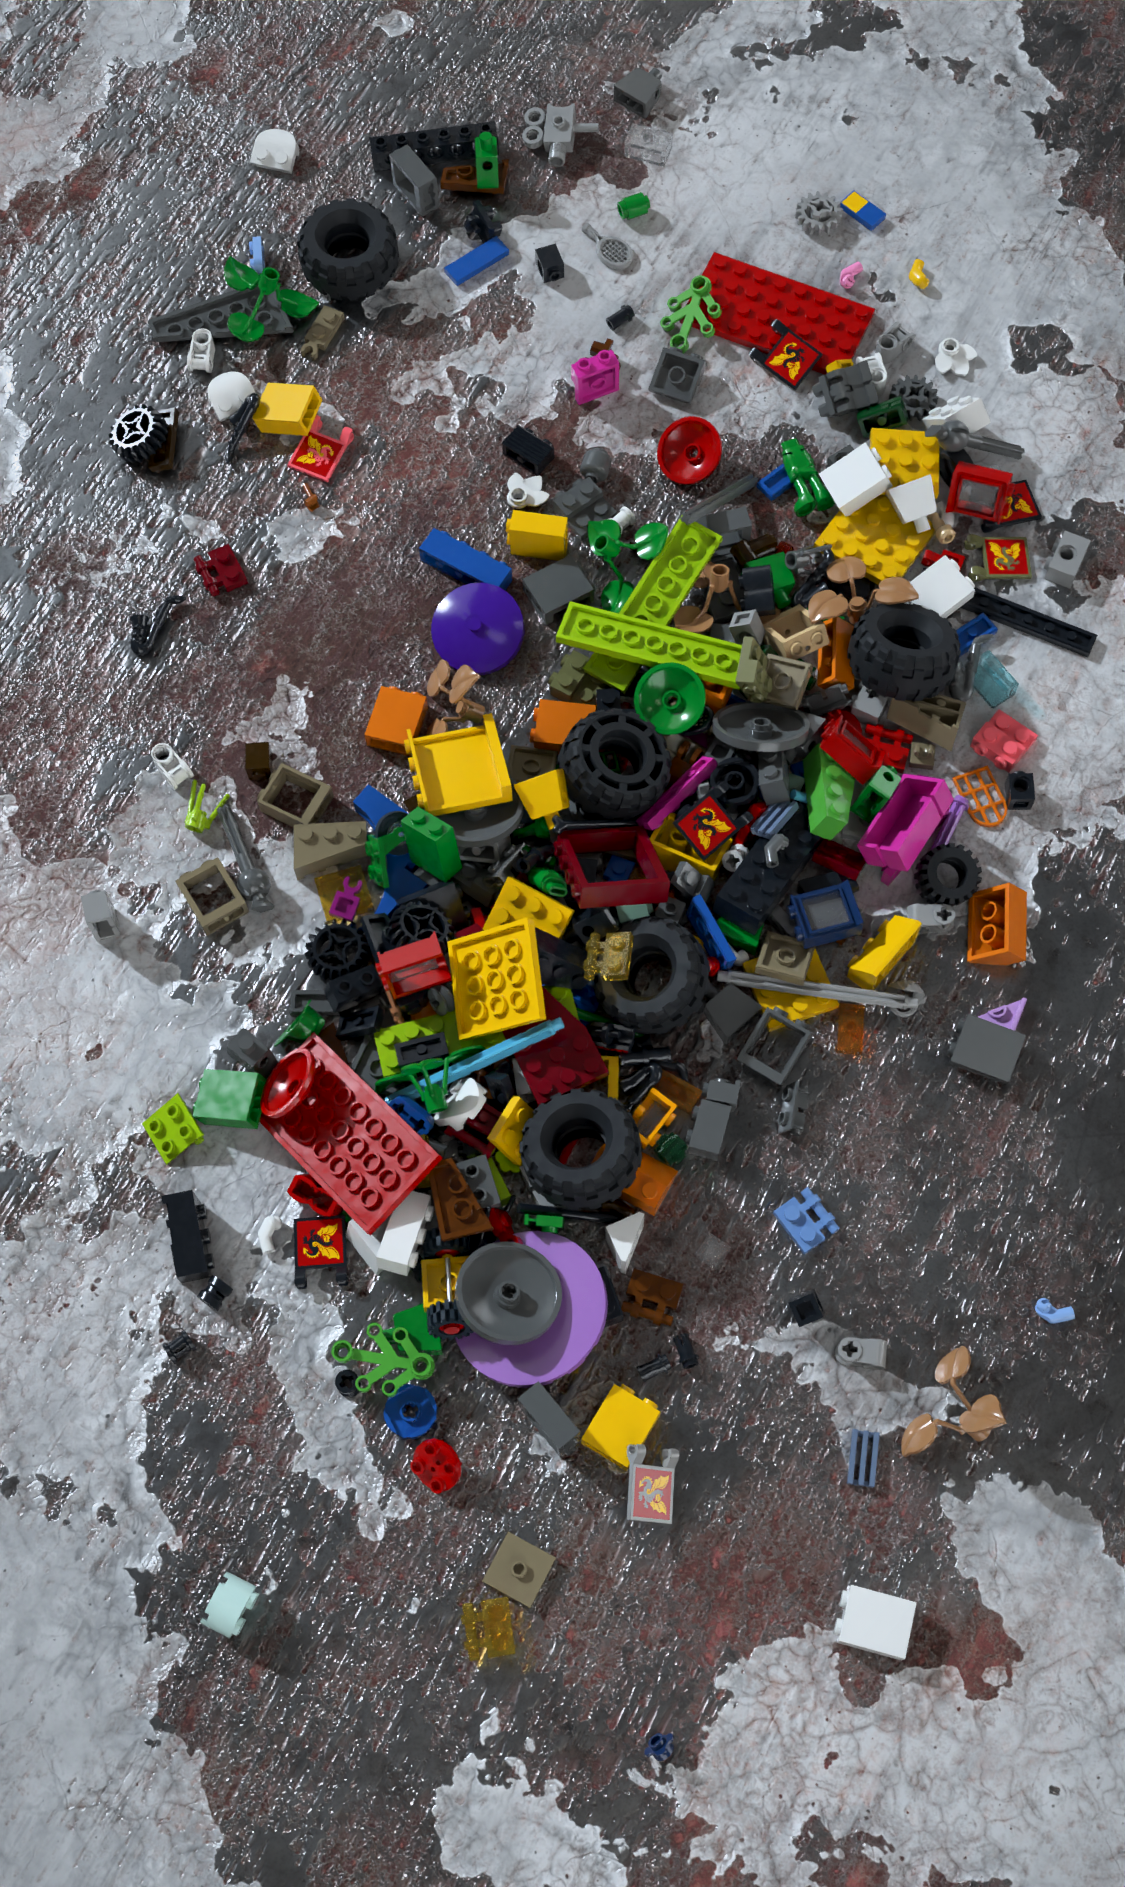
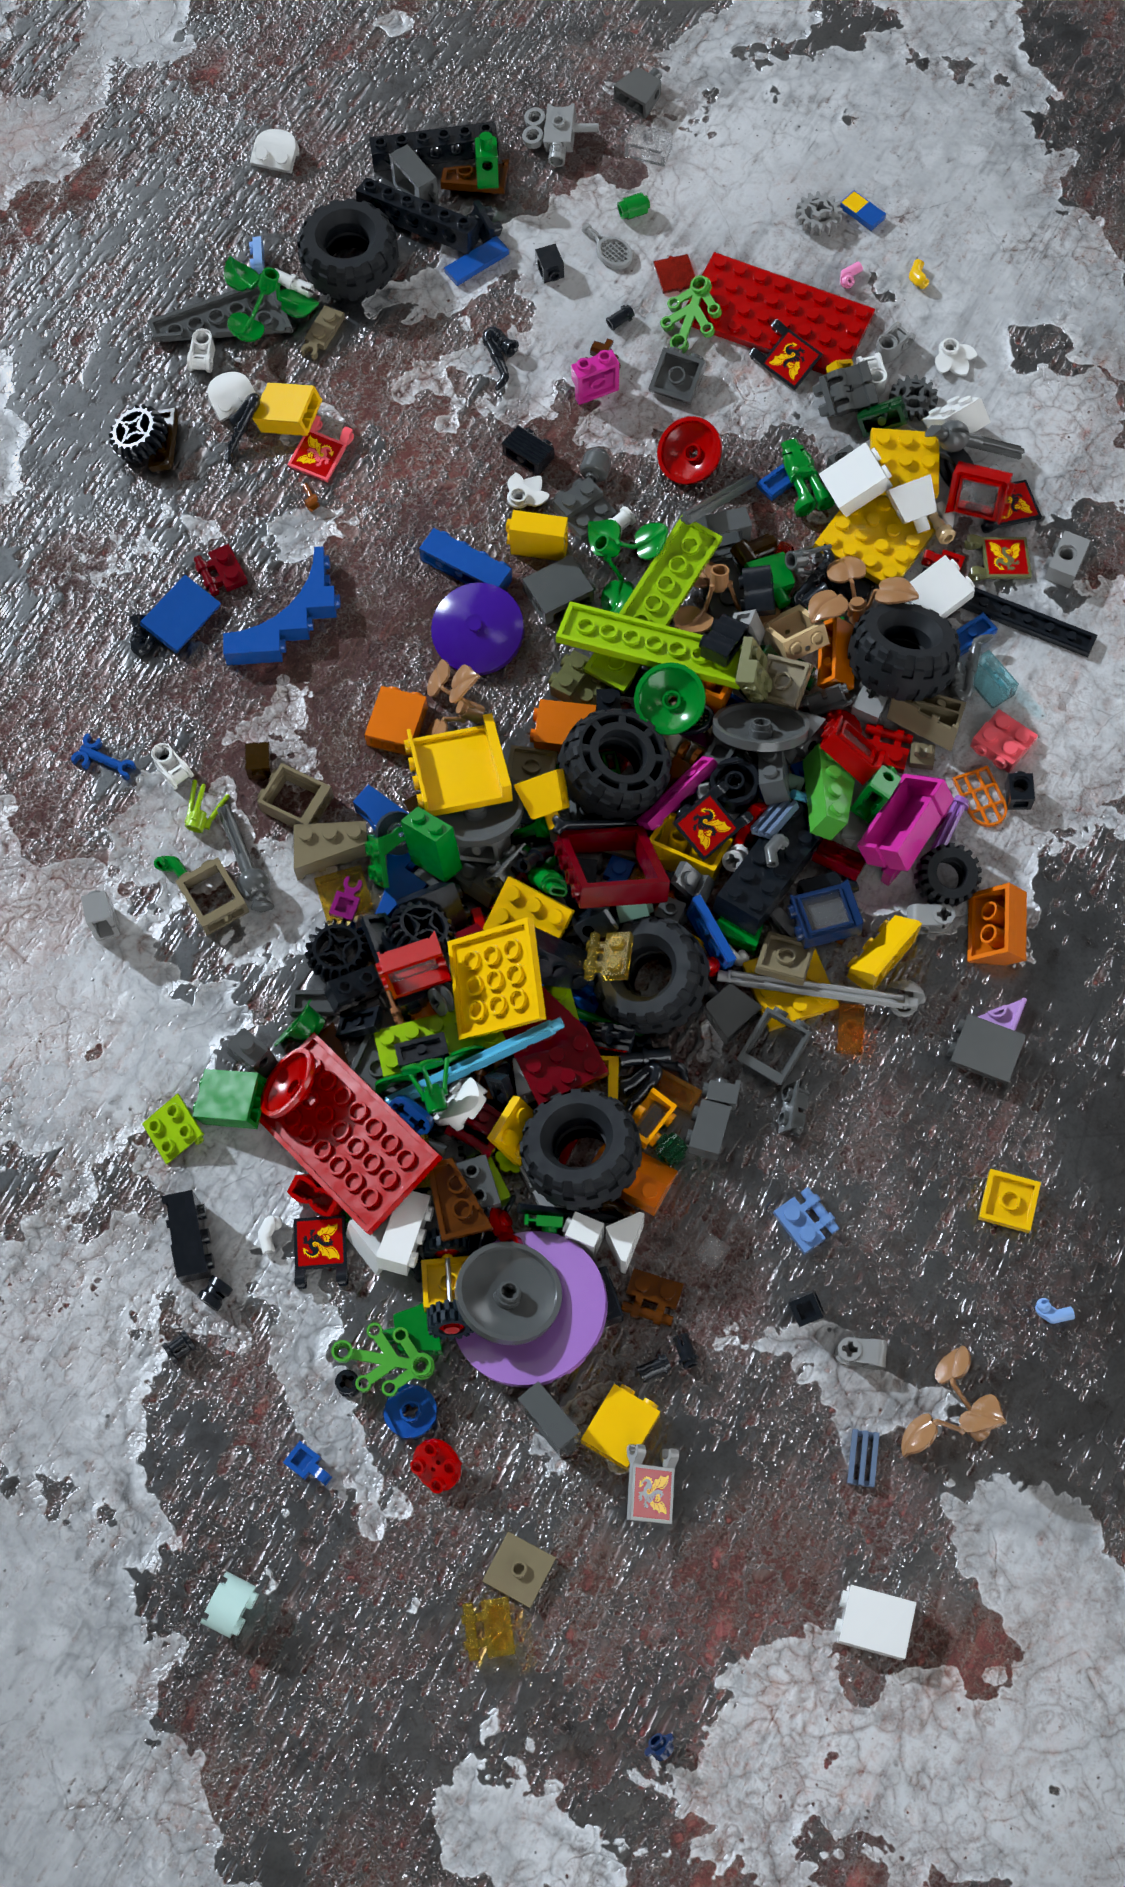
(91, 751): none -> blue bar
(170, 864): none -> green arm
(180, 614): none -> blue tile
(268, 640): none -> blue arch
(294, 283): none -> white pin
(305, 1462): none -> blue plate
(421, 216): none -> black brick
(498, 342): none -> black piece
(584, 1232): none -> white brick
(674, 273): none -> clear red piece
(723, 640): none -> black brick
(1009, 1200): none -> yellow plate

